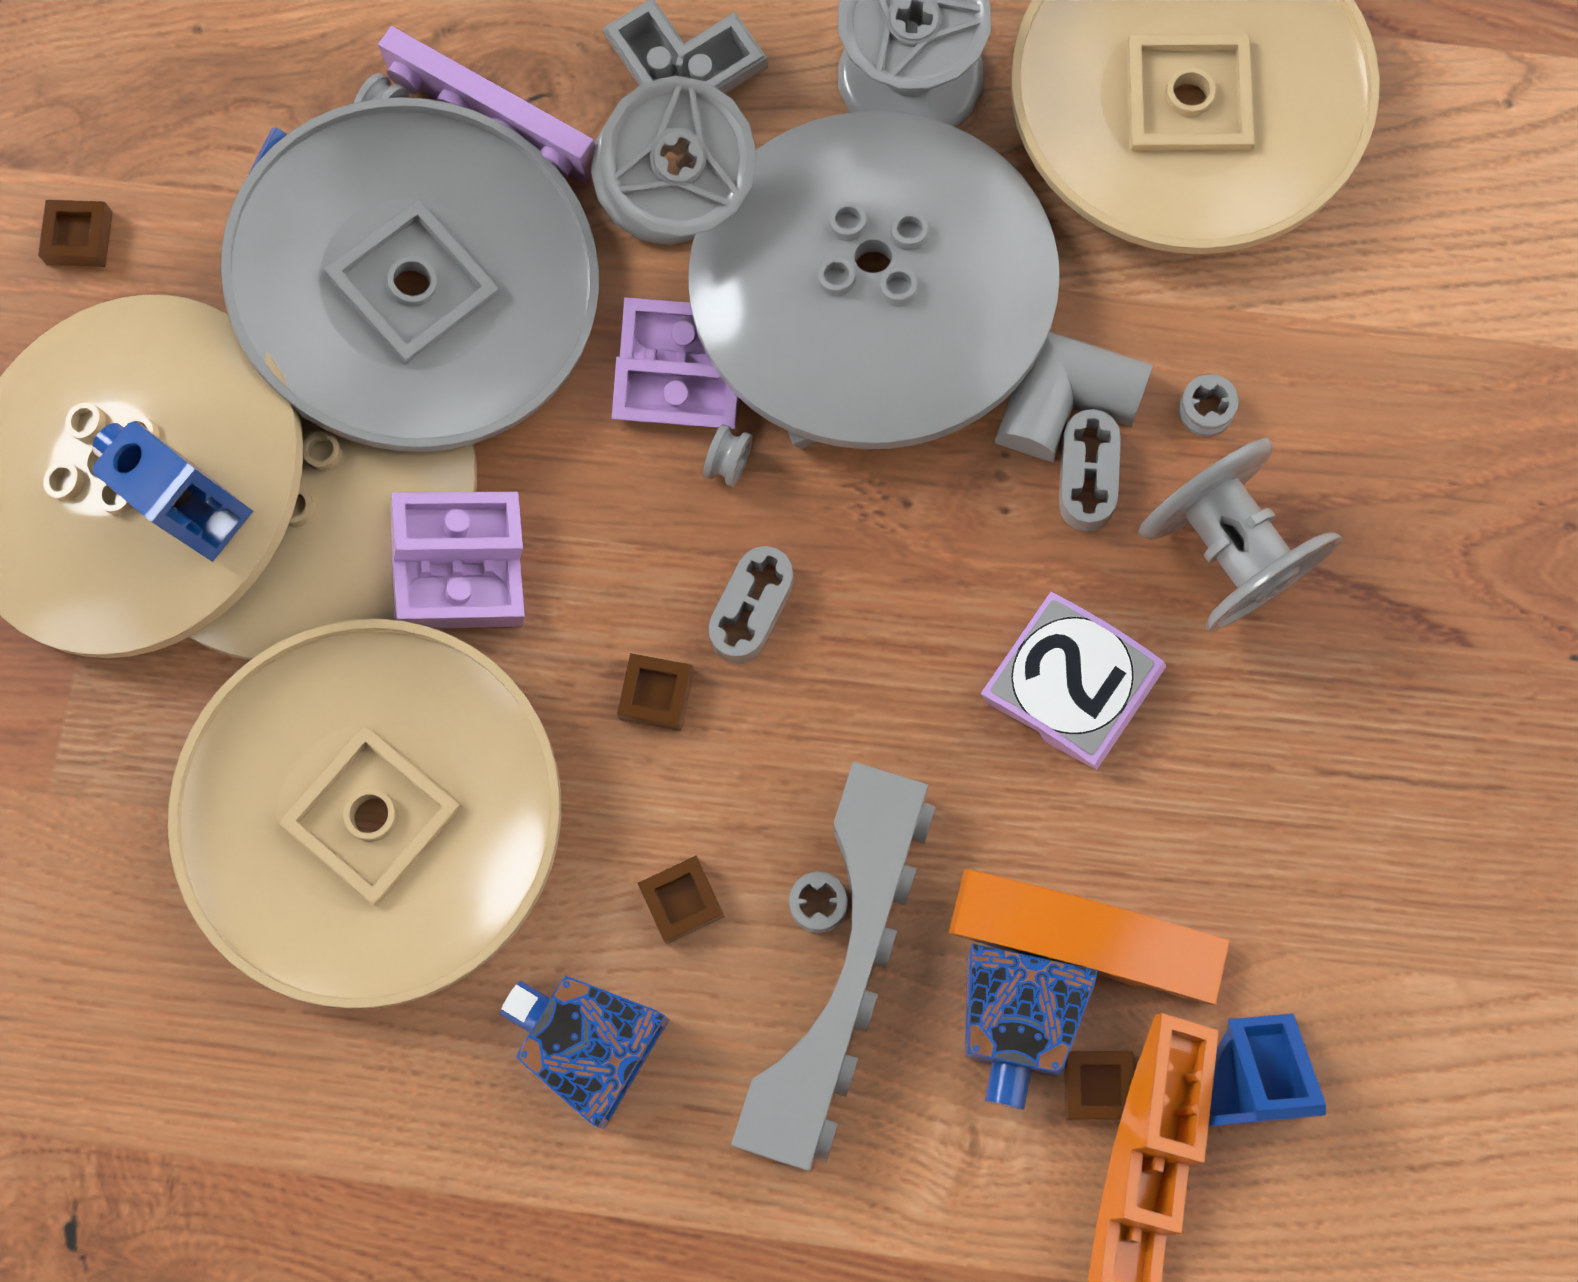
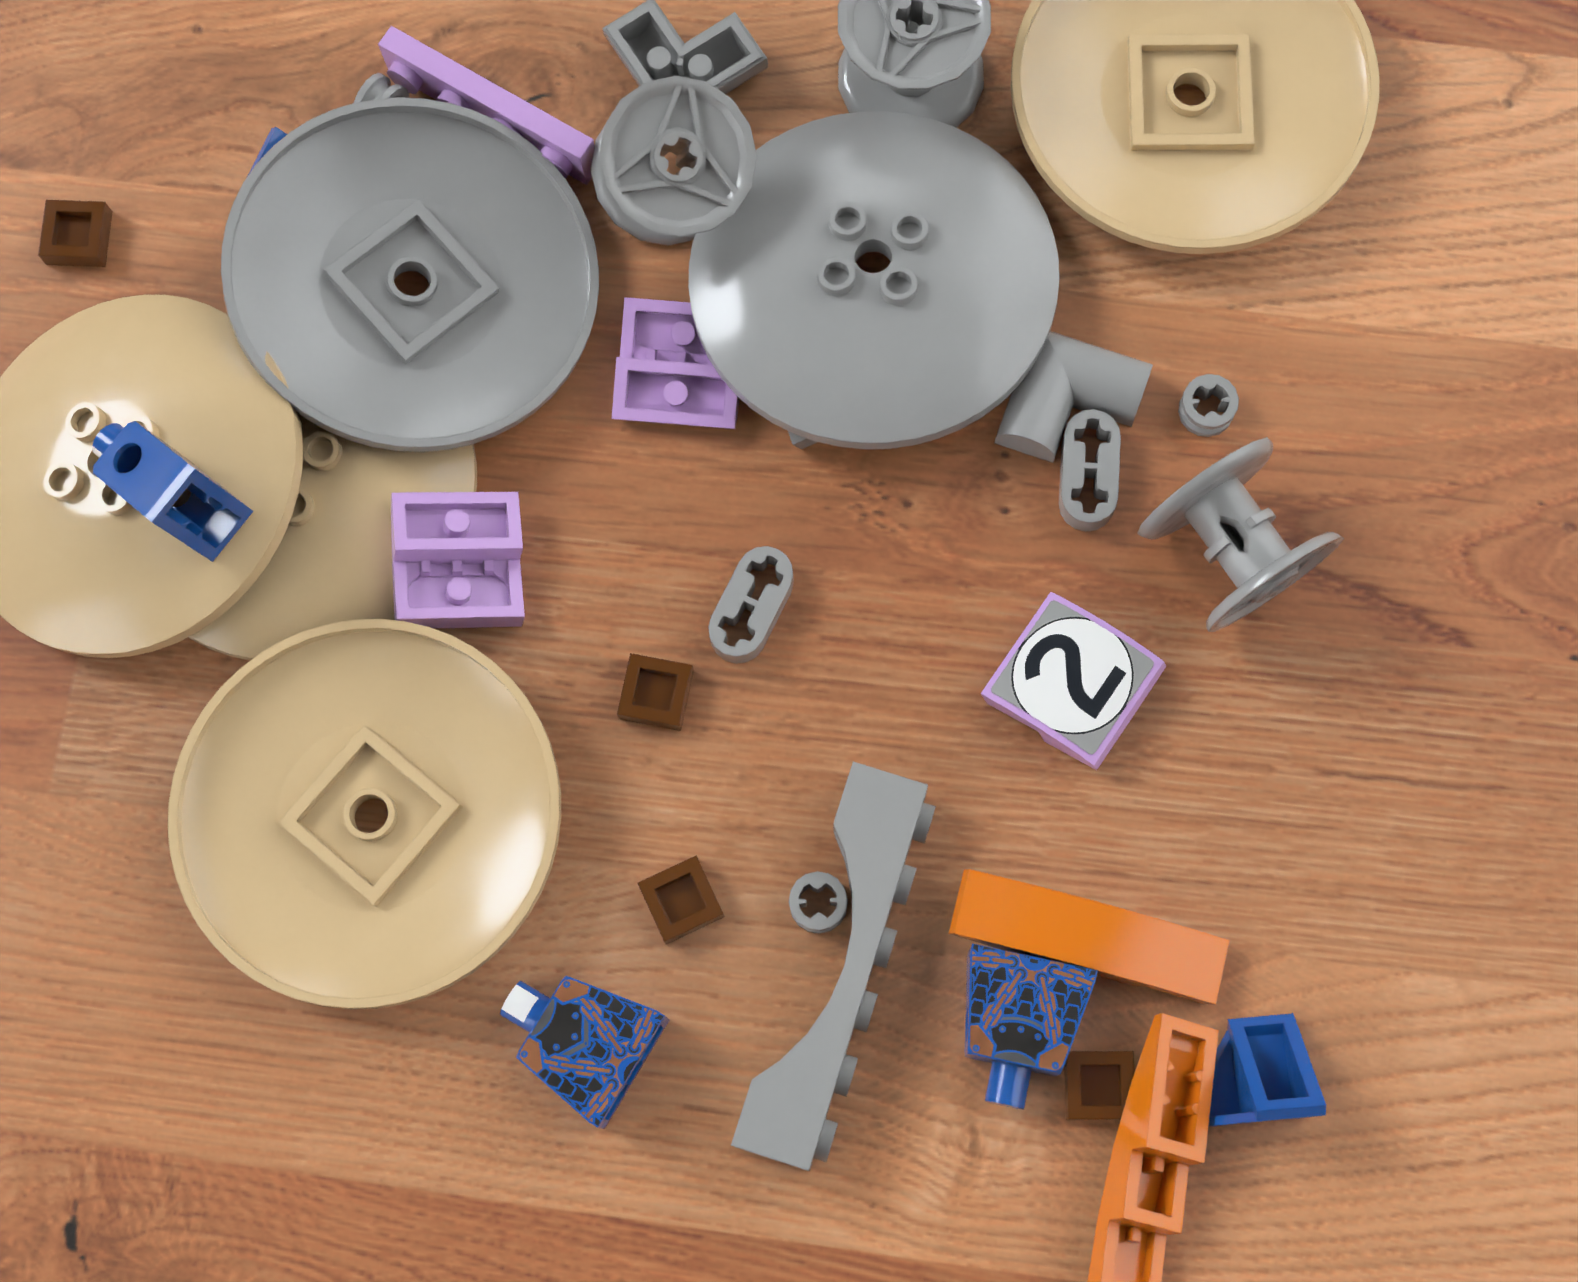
(727, 455): light grey bush -> none

